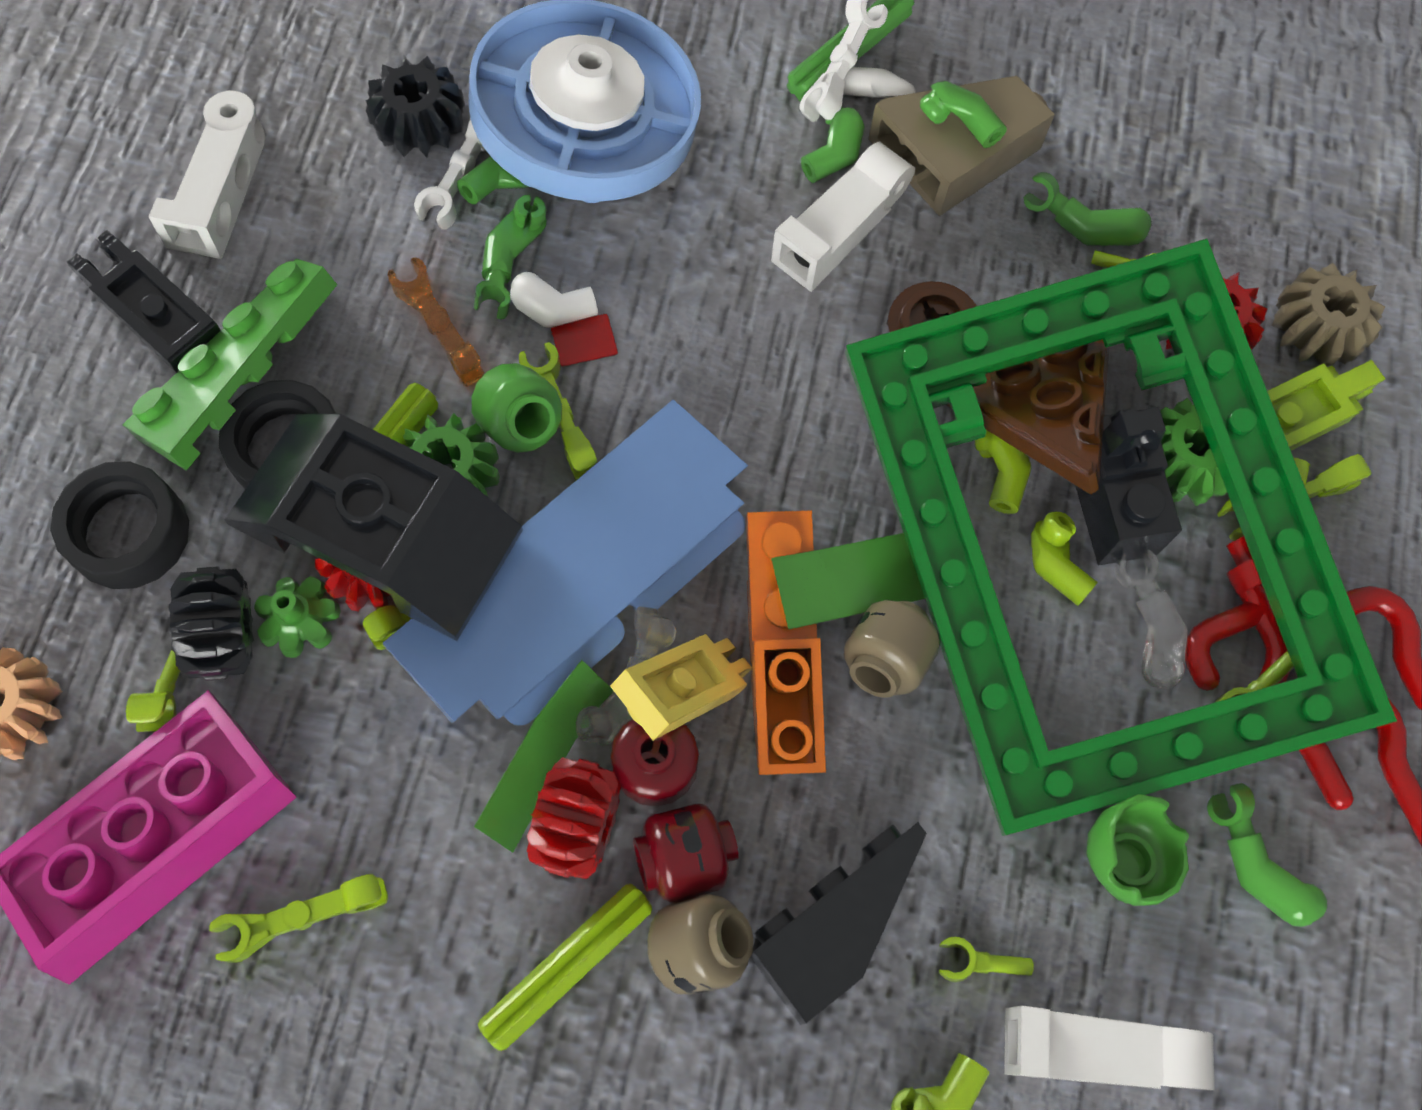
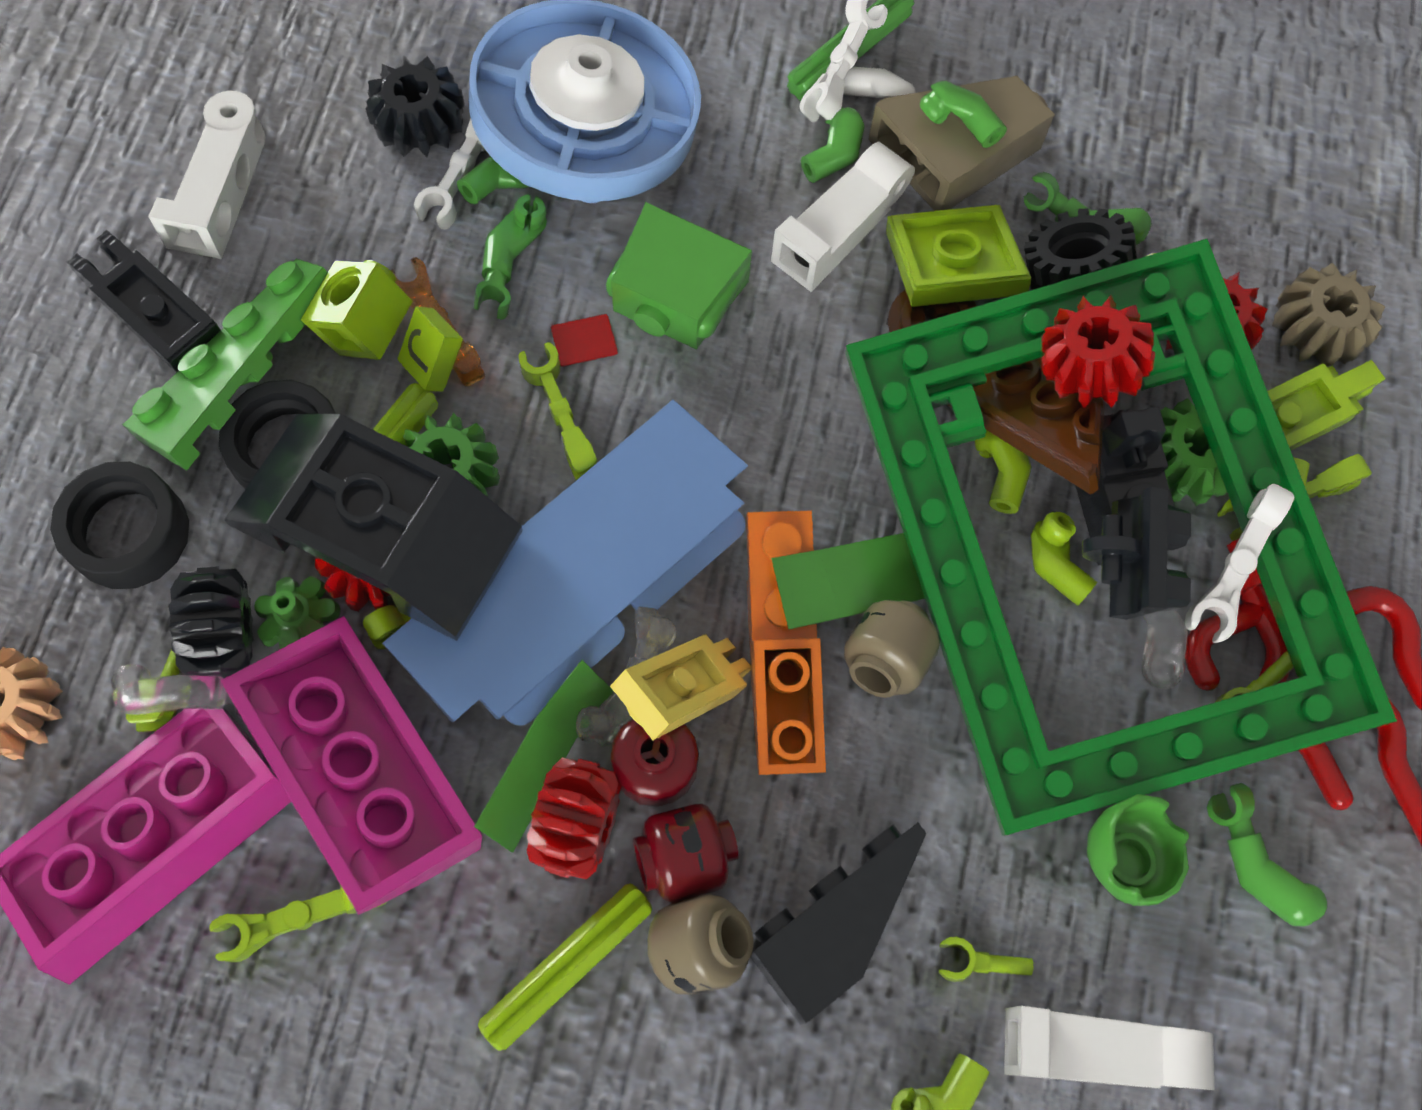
(140, 694): none -> clear arm
(353, 765): none -> dark pink slope
(357, 309): none -> lime brick
(429, 349): none -> lime tile
(516, 407): bright green head -> none
(549, 306): white arm -> none
(677, 277): none -> bright green torso
(957, 255): none -> lime tile
(1078, 246): none -> black tyre
(1098, 351): none -> red gear
(1136, 554): none -> black hips
(1223, 598): none -> white piece

